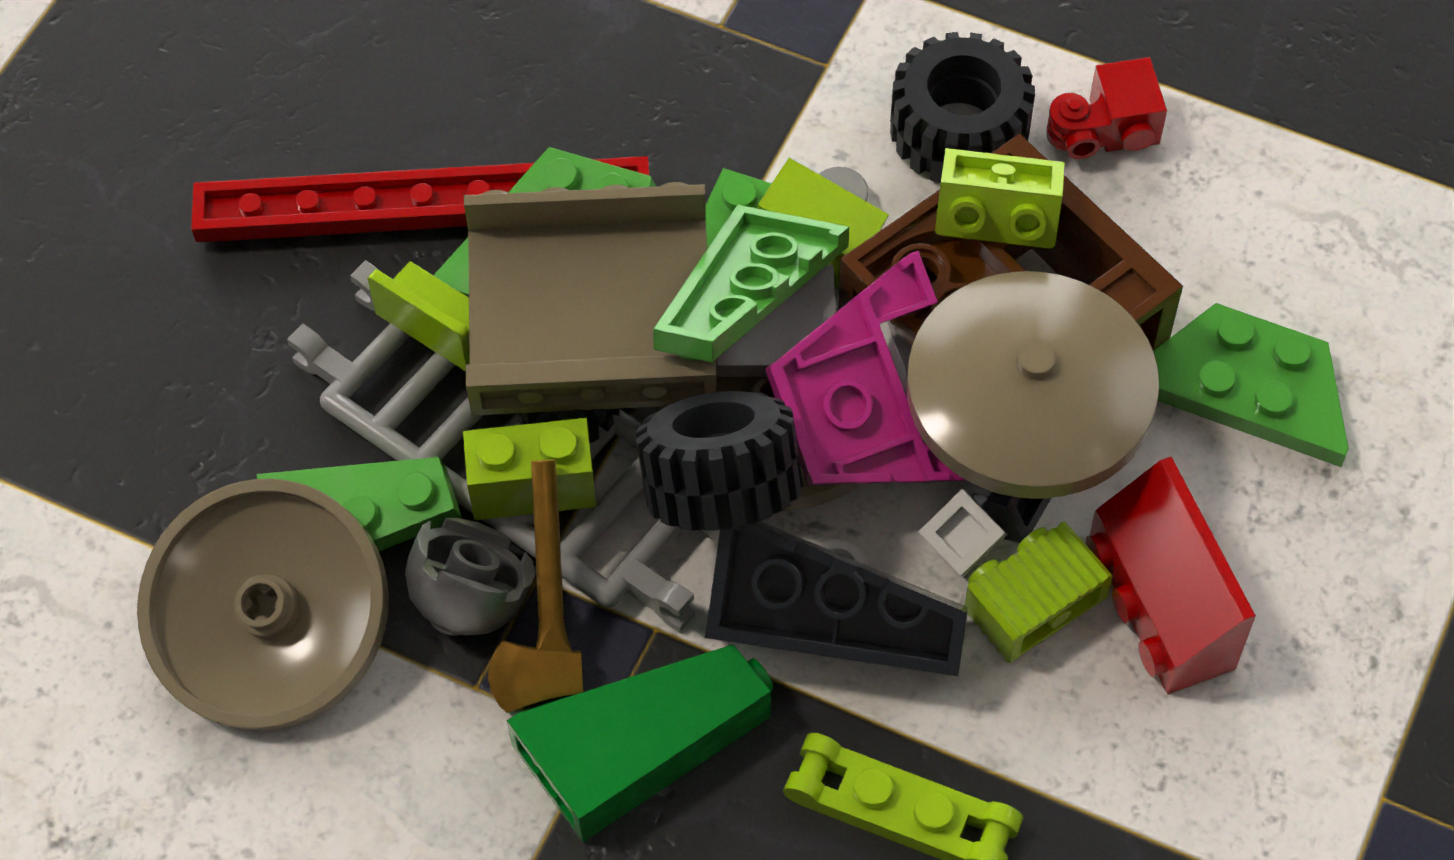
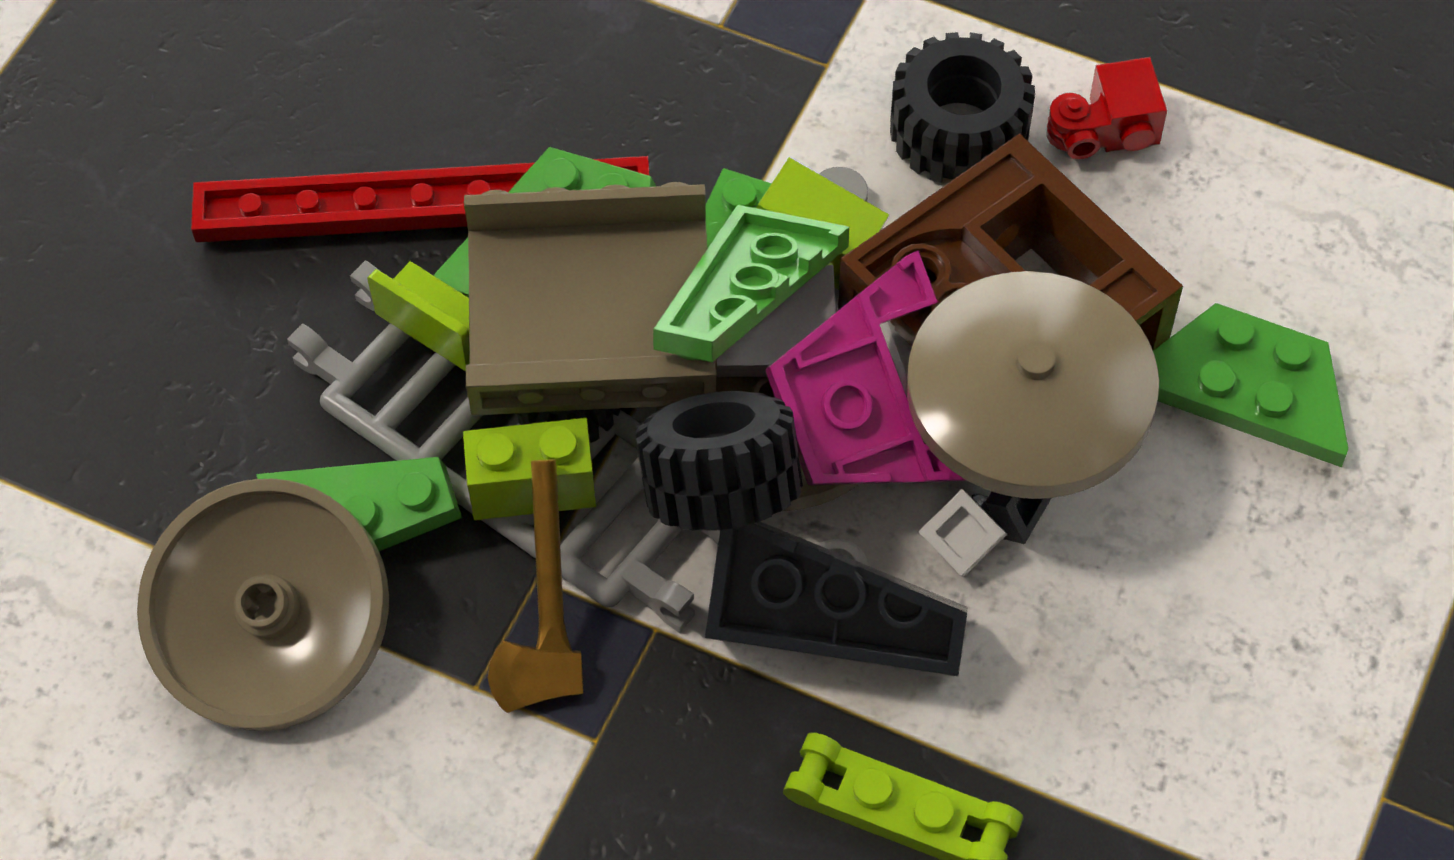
(466, 577): flat silver cylinder -> none
(639, 734): green slope -> none
(1000, 198): lime bracket -> none
(1036, 590): lime brick -> none
(1171, 579): red slope -> none

